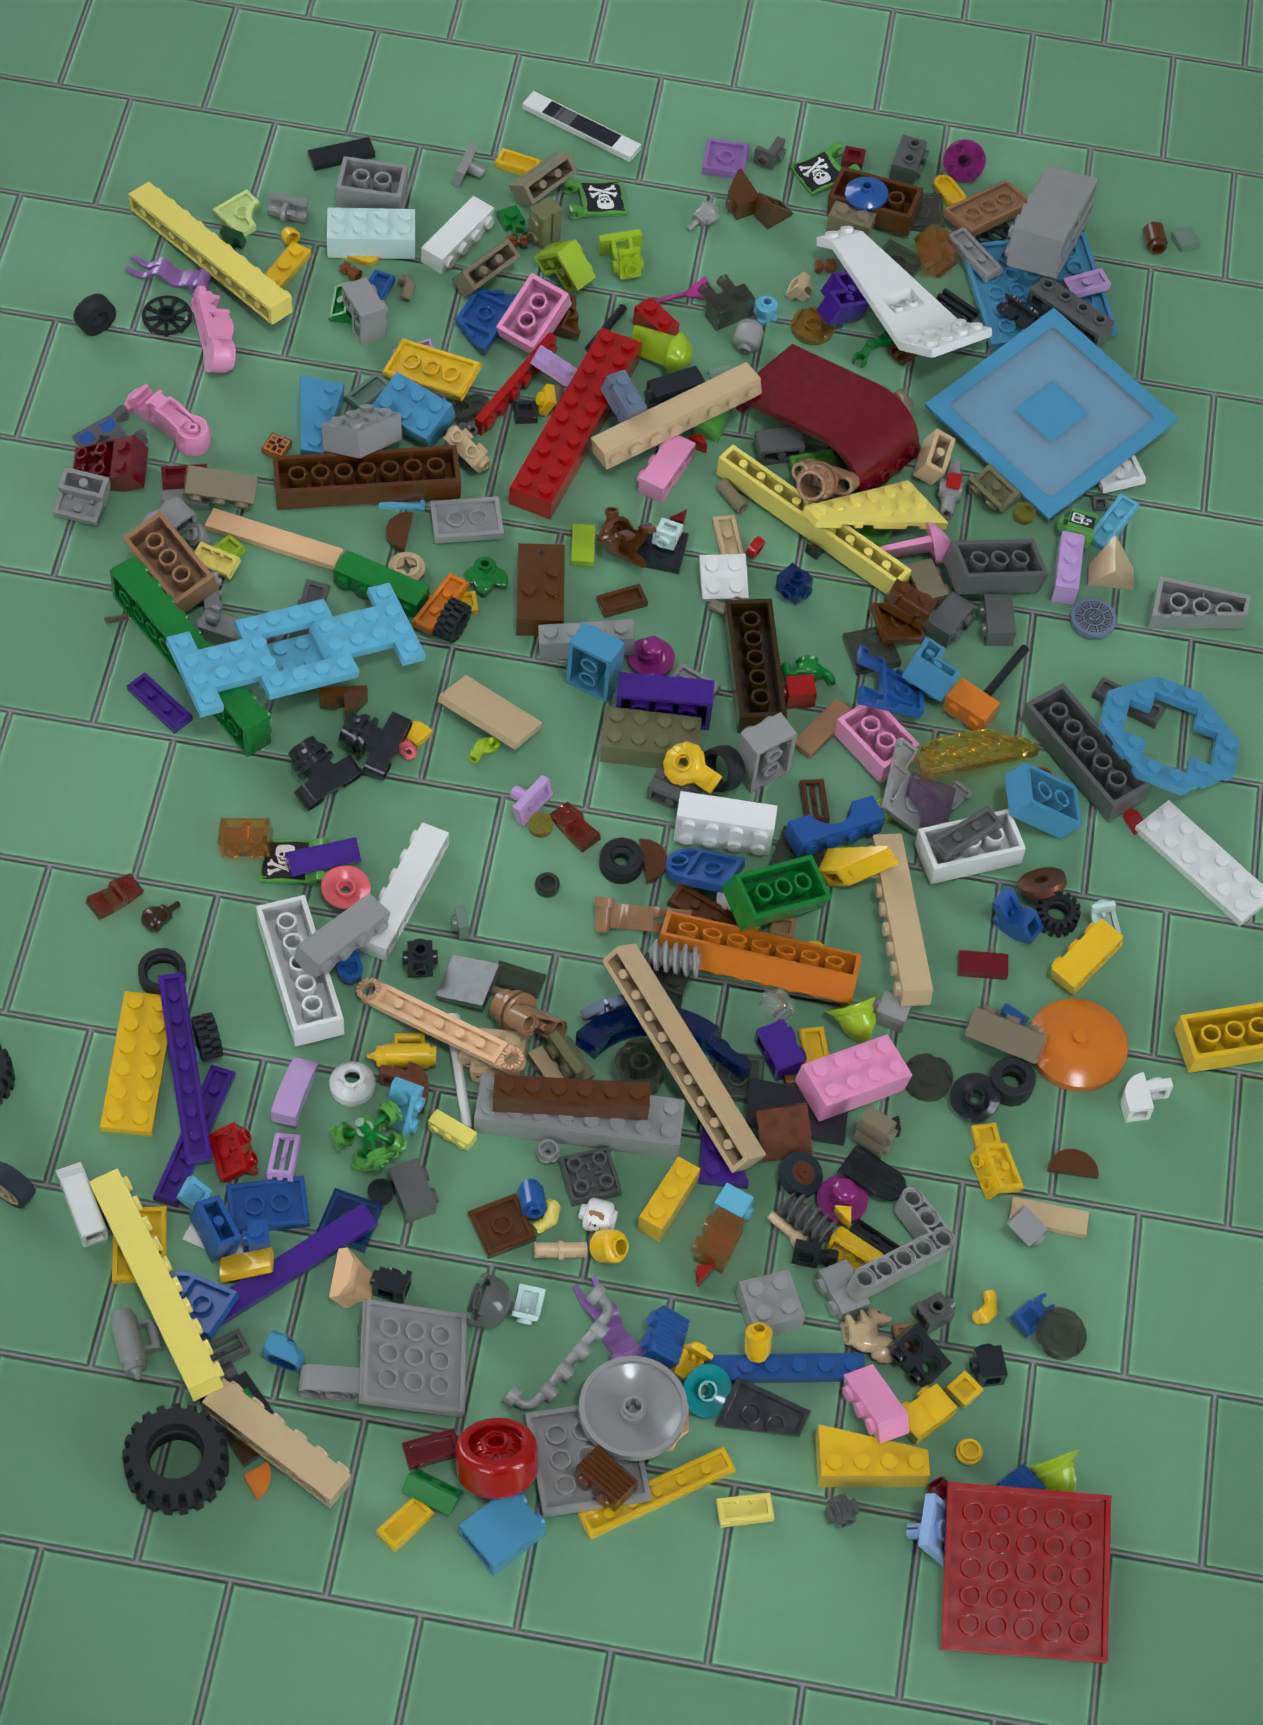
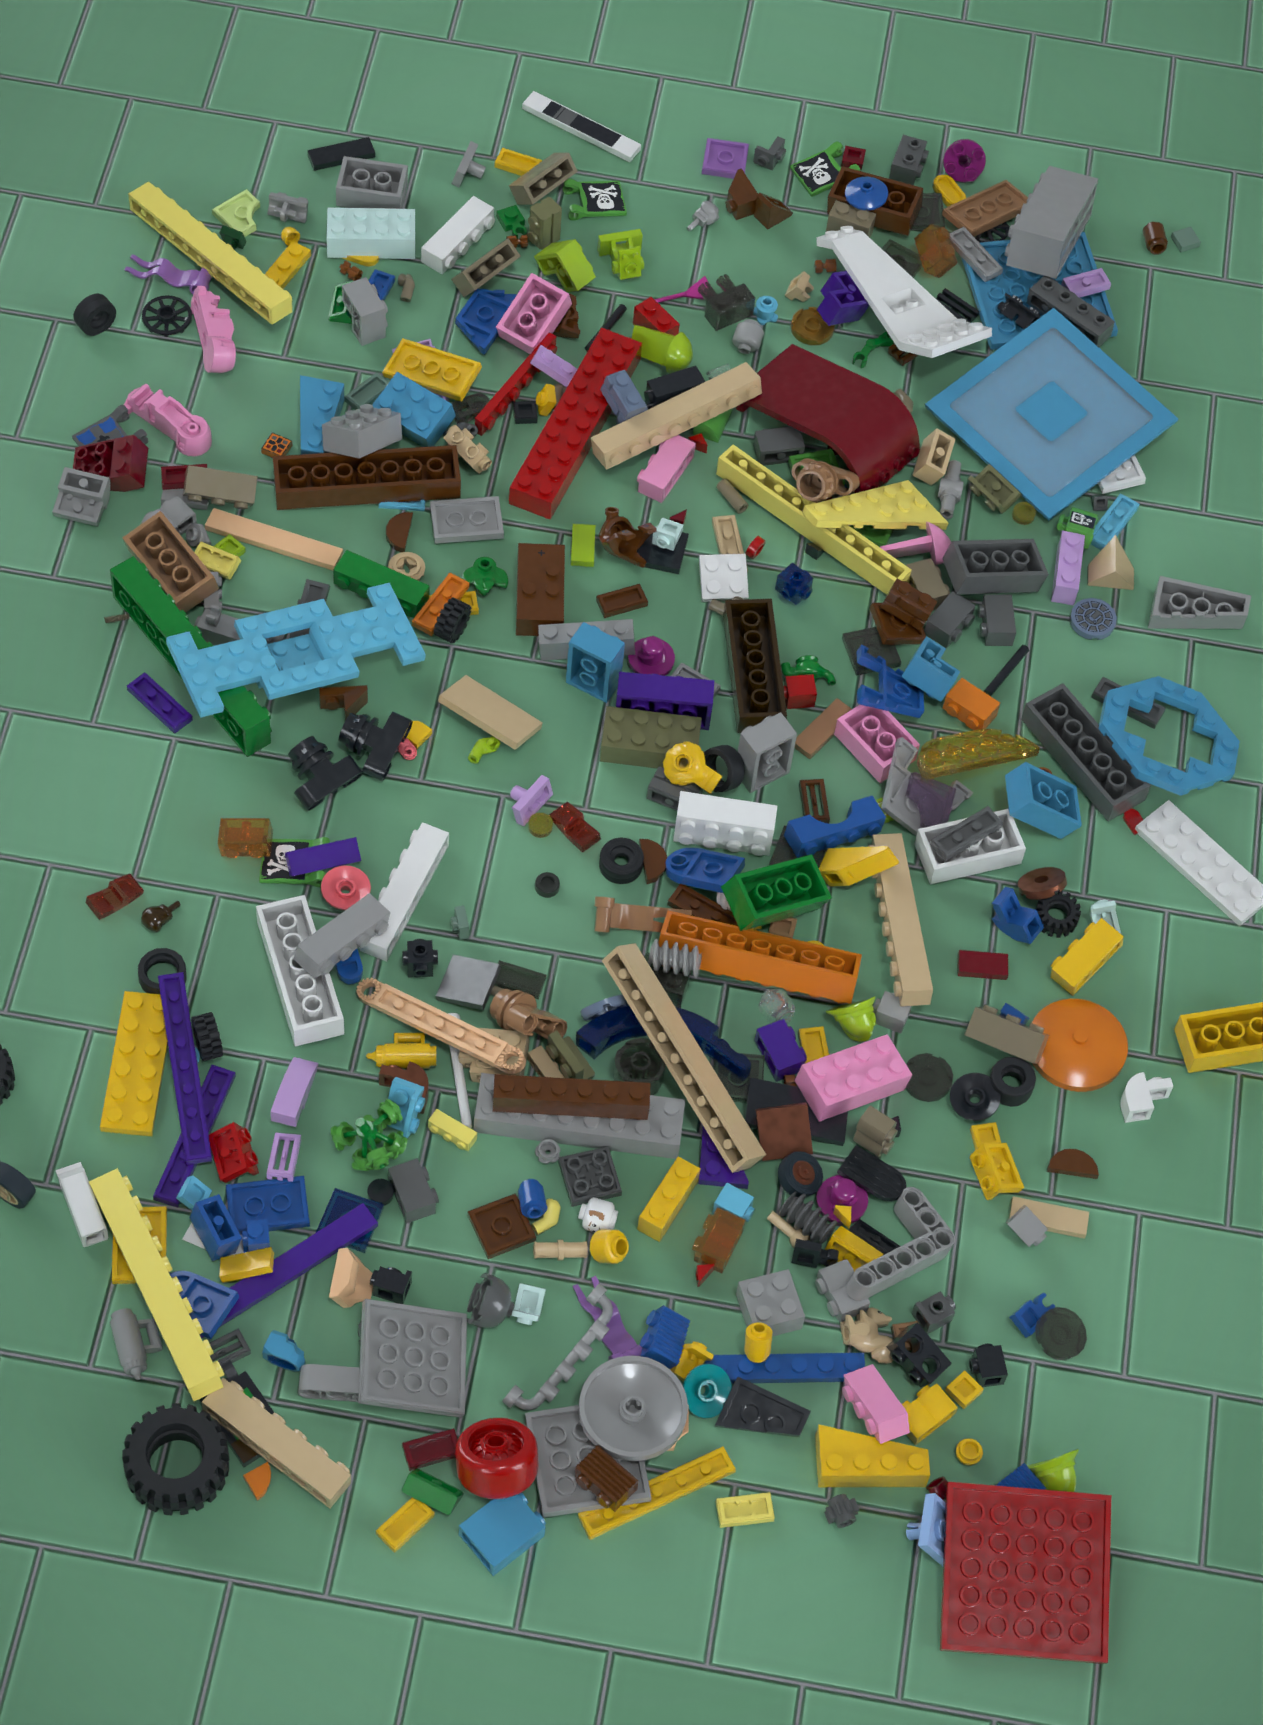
(352, 1093): white piece -> none
(954, 480): red piece -> none
(988, 1310): yellow arm -> none

